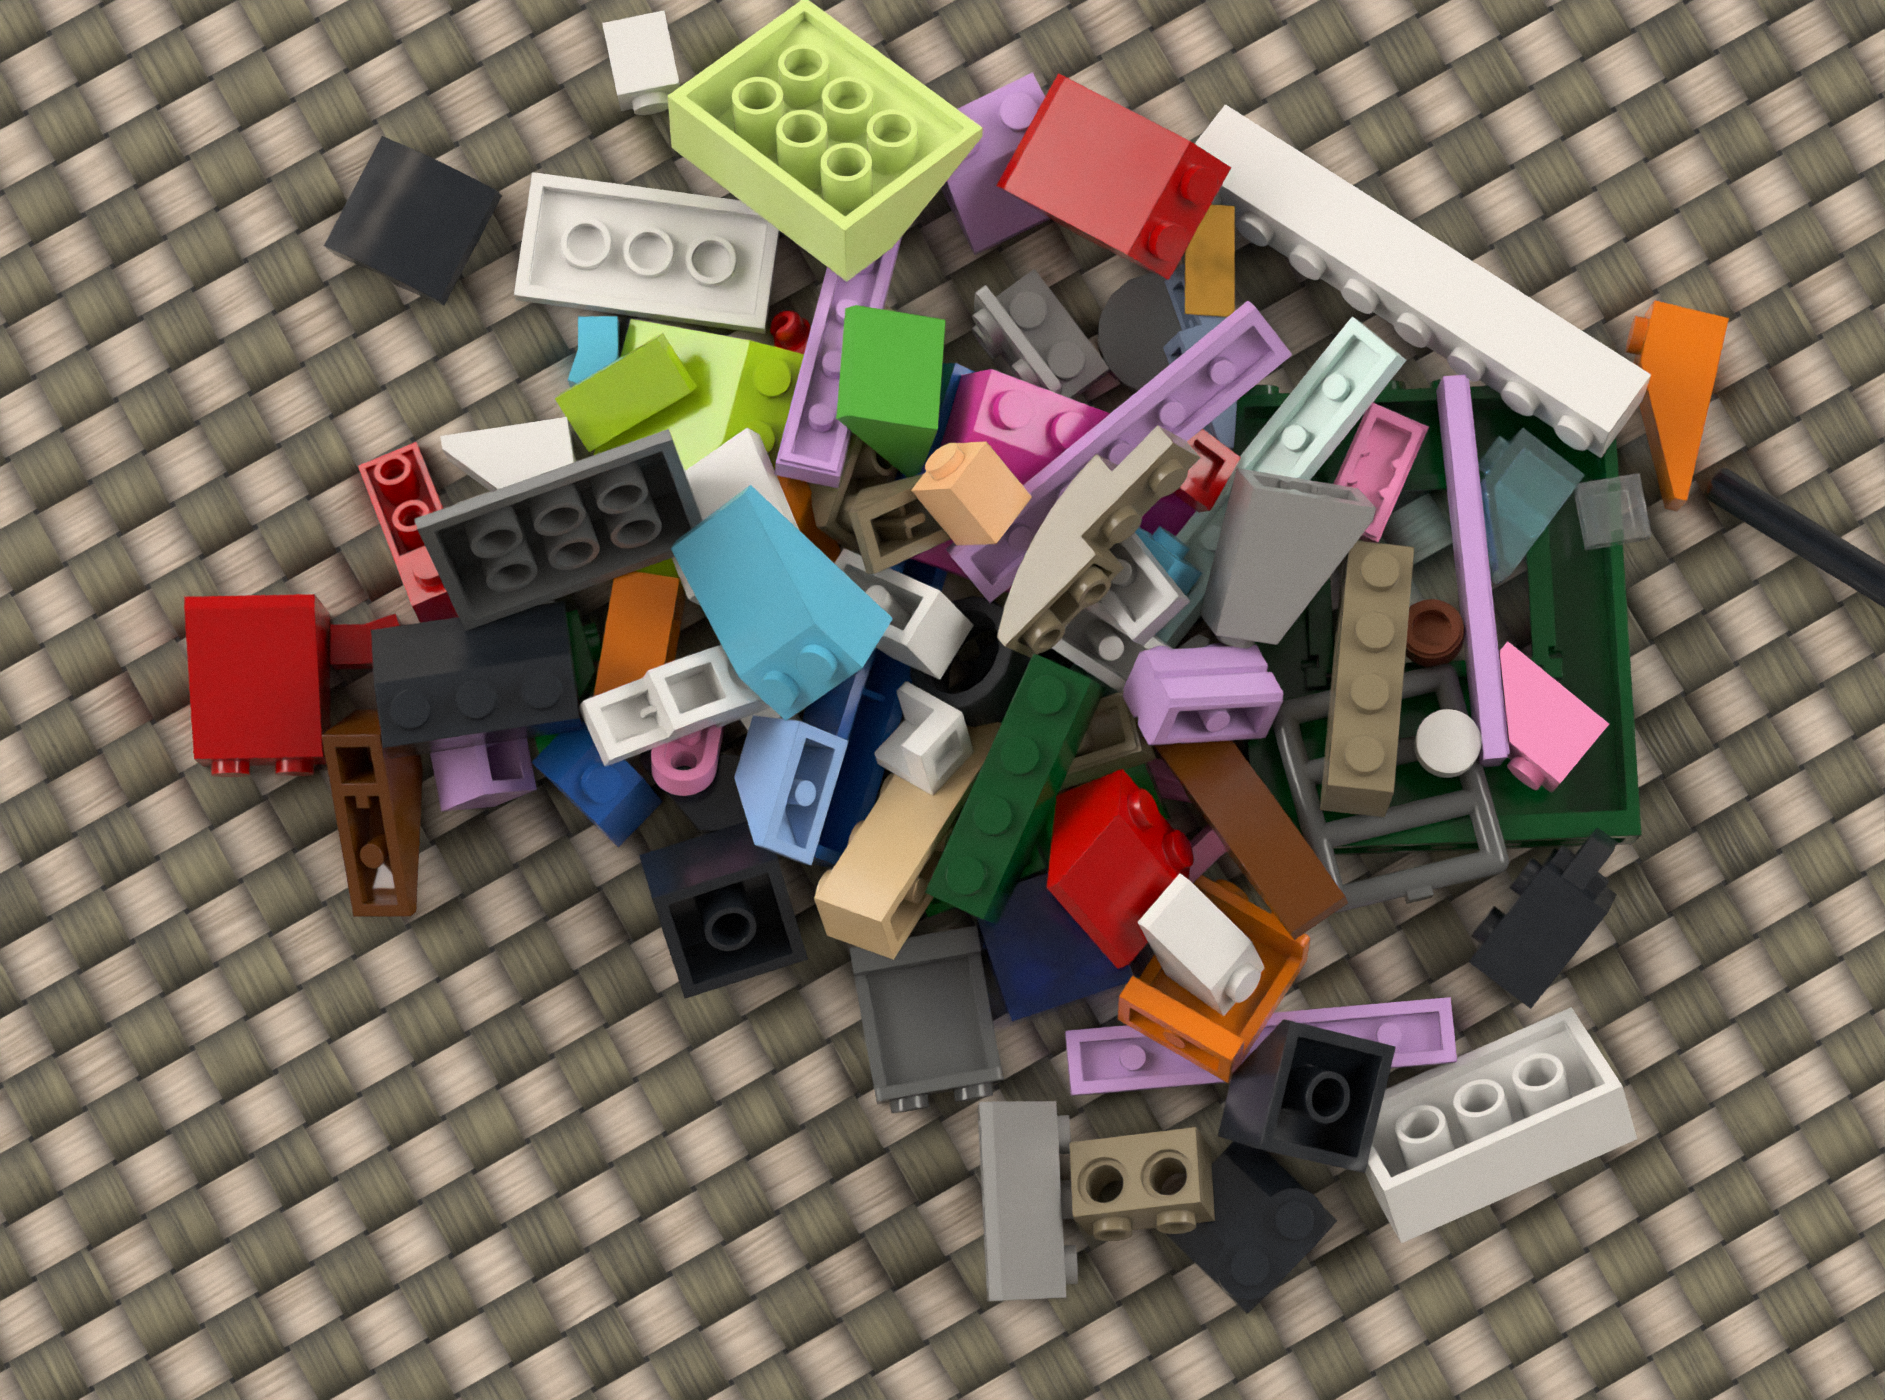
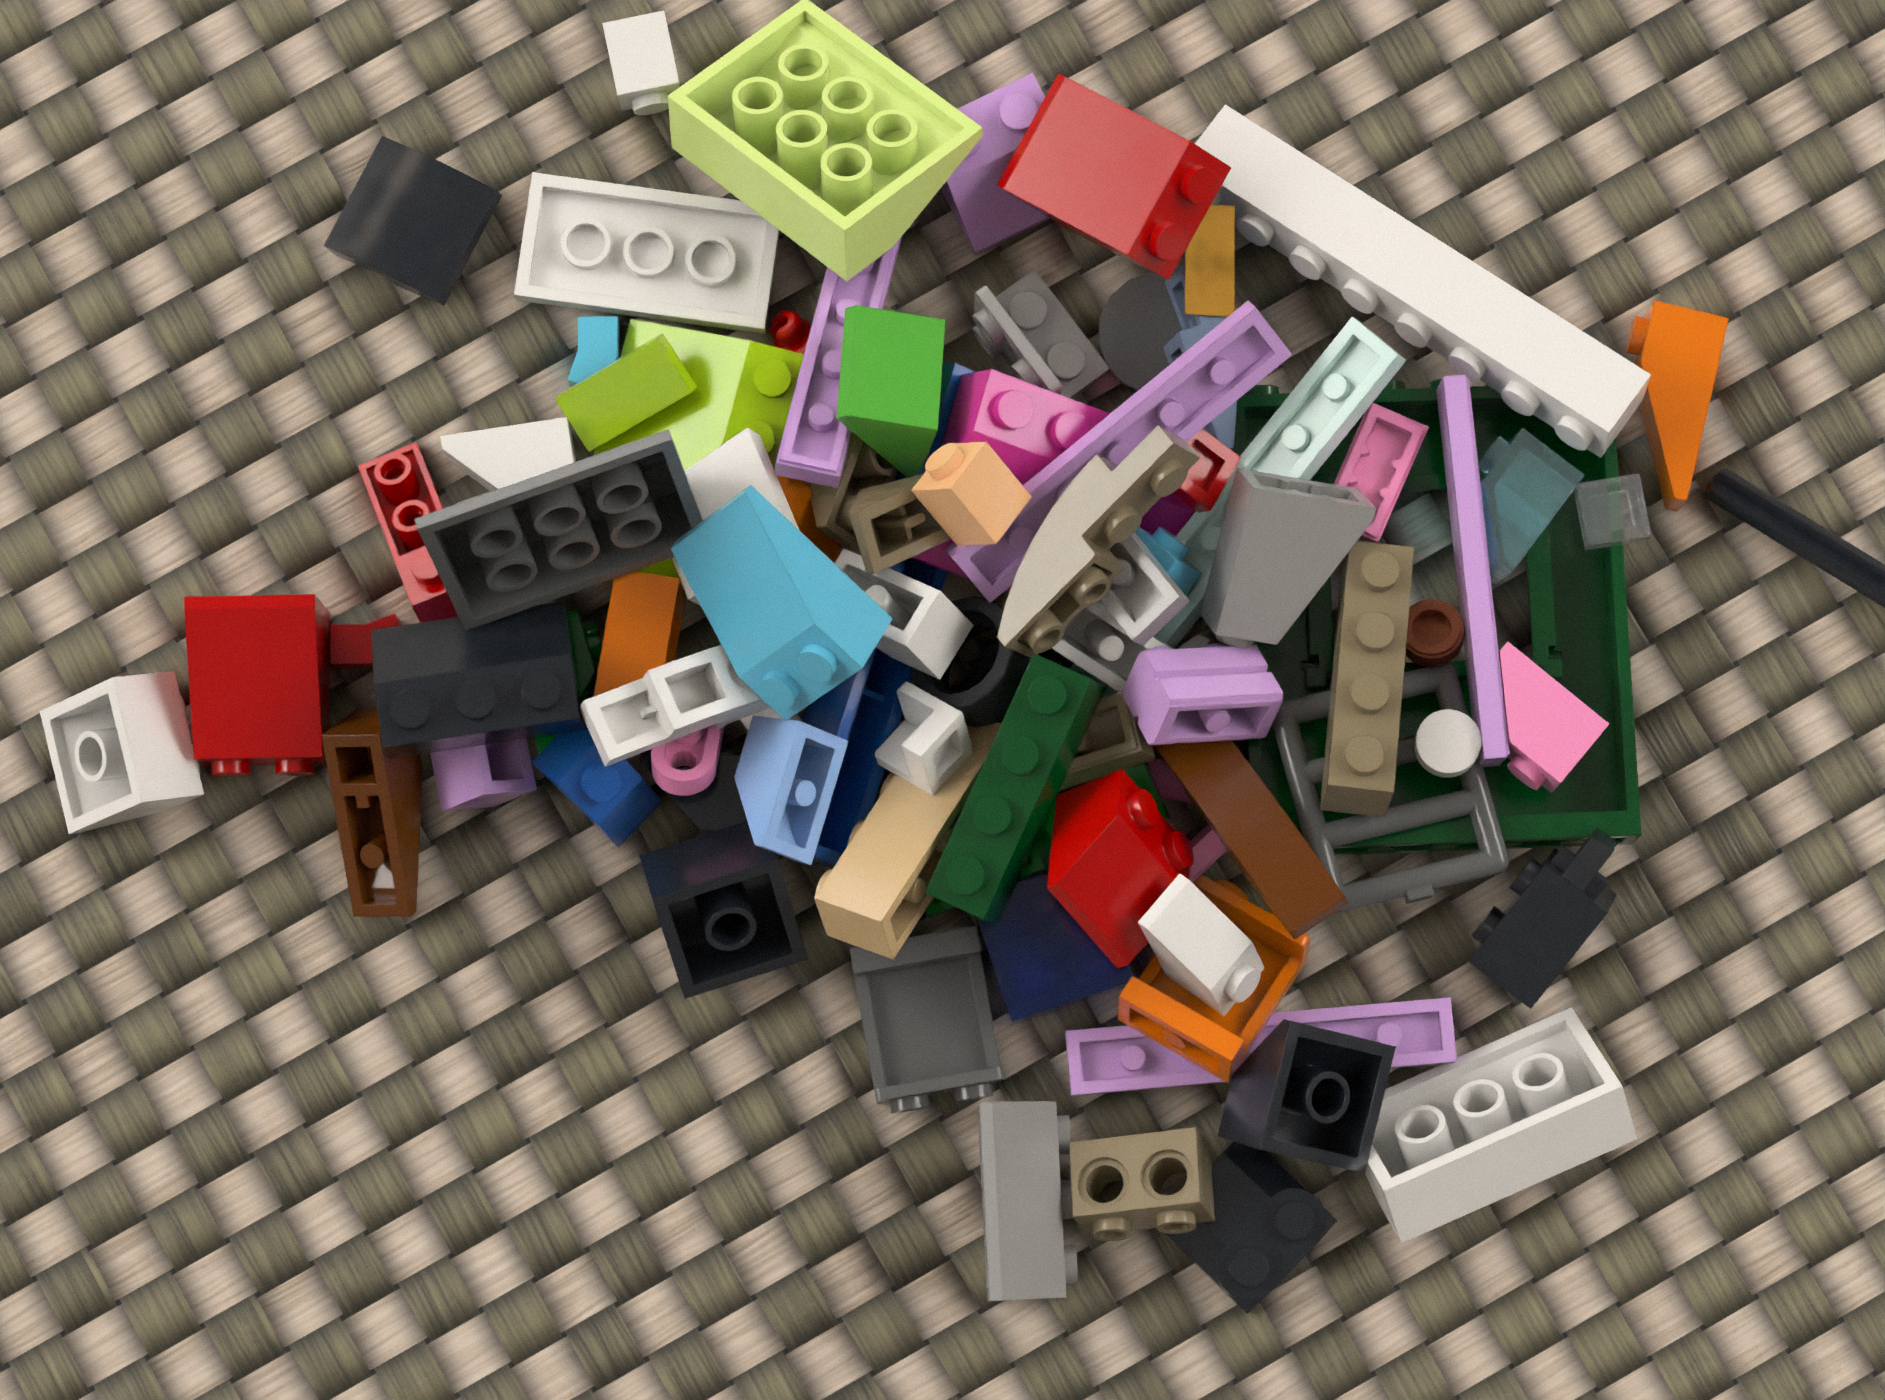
(121, 751): none -> white slope

